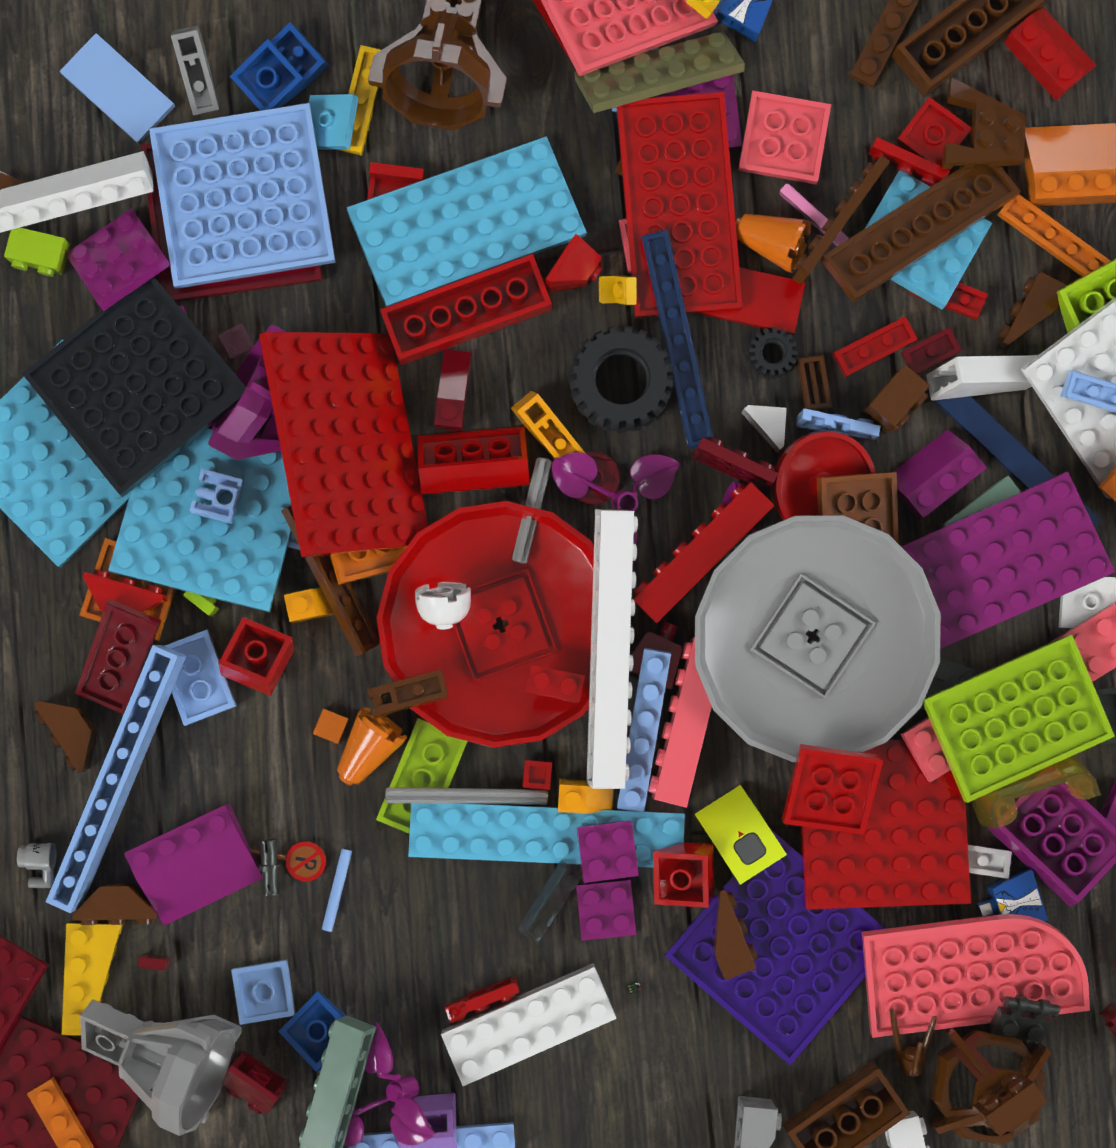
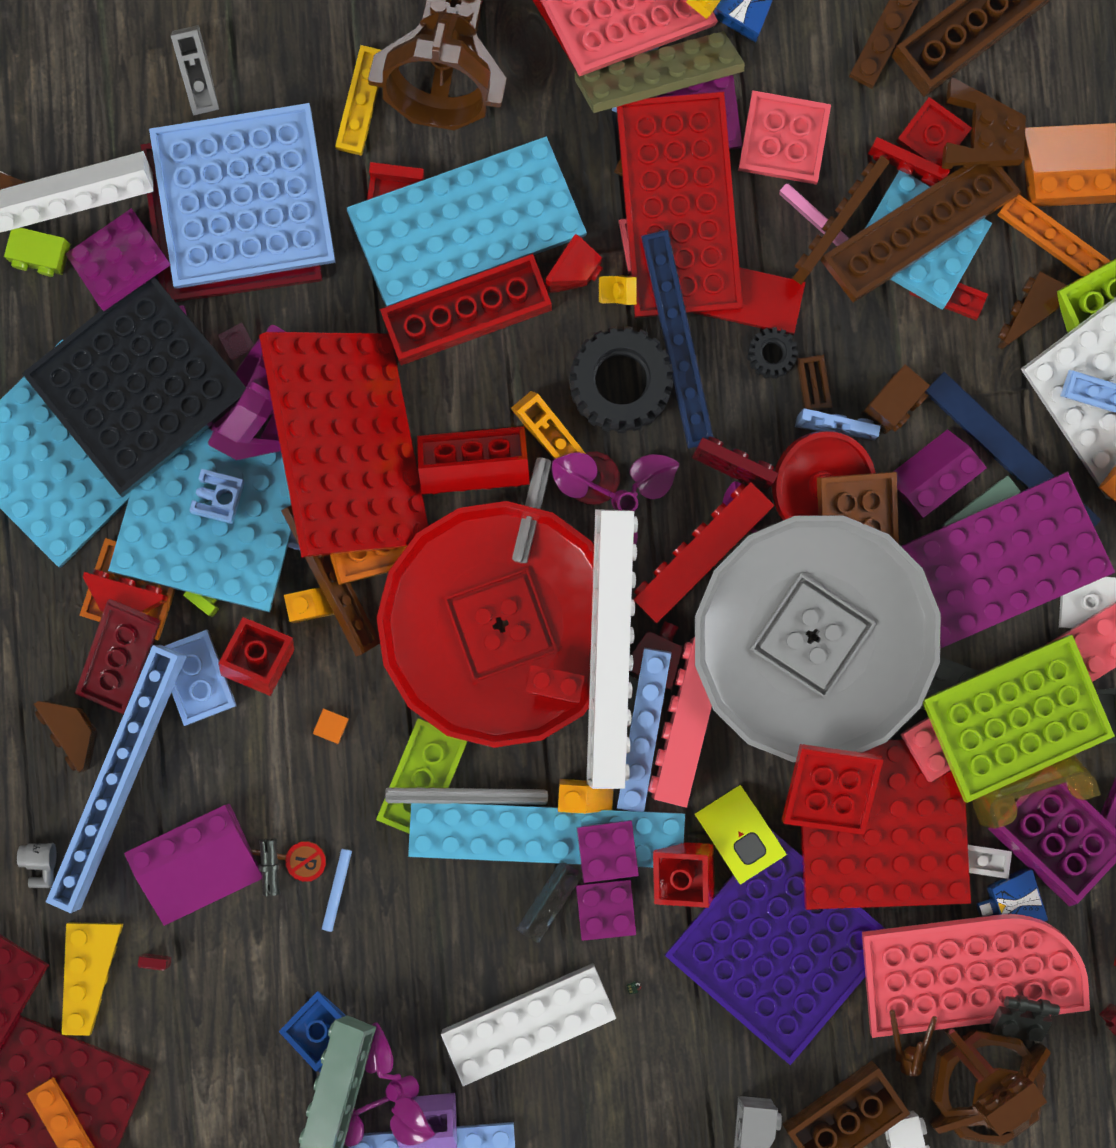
(116, 905): reddish brown slope -> none
(117, 88): light blue tile -> none
(176, 1059): light grey plate -> none
(254, 1083): dark red slope -> none
(263, 991): light blue plate -> none
(280, 69): blue slope -> none
(333, 120): medium azure plate -> none
(368, 746): orange cone -> none
(408, 693): reddish brown plate -> none
(443, 604): white cylinder -> none
(452, 391): dark red slope -> none
(482, 998): red hinge -> none
(537, 774): red plate -> none
(729, 944): reddish brown slope -> none
(769, 423): white slope -> none
(774, 238): orange cone -> none
(875, 346): red plate -> none
(931, 351): dark red plate -> none
(978, 376): white slope -> none
(1049, 53): red slope -> none

